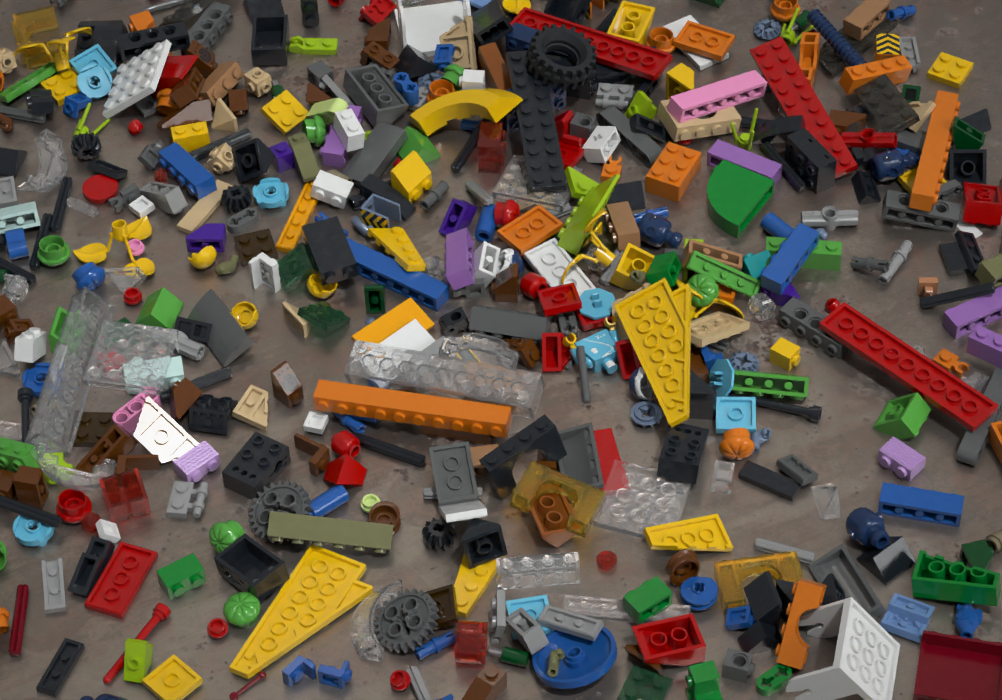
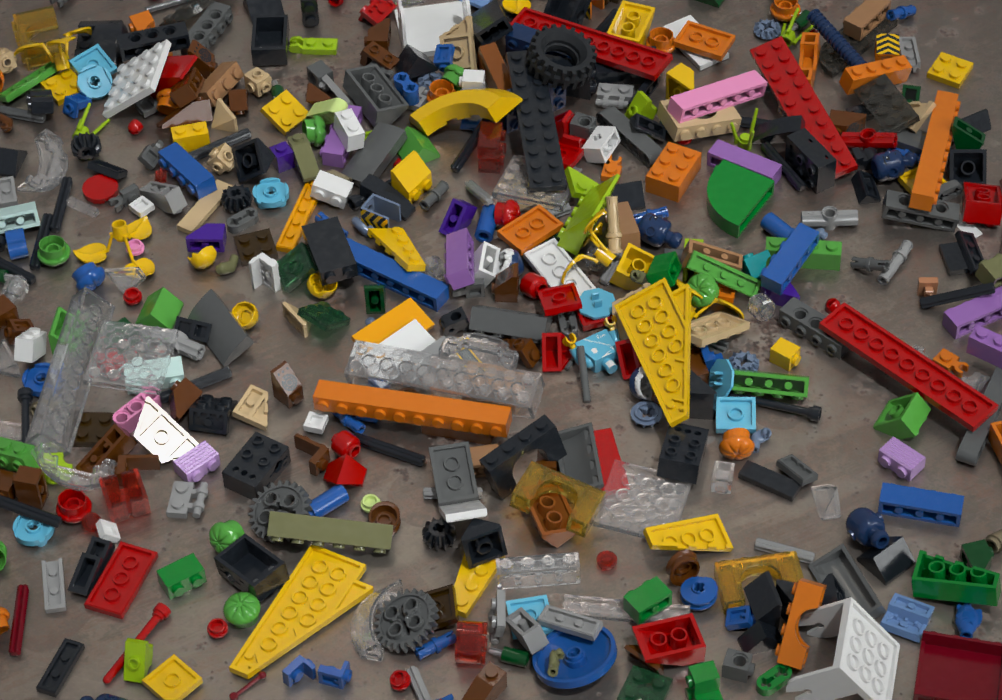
(613, 233): none -> tan pin

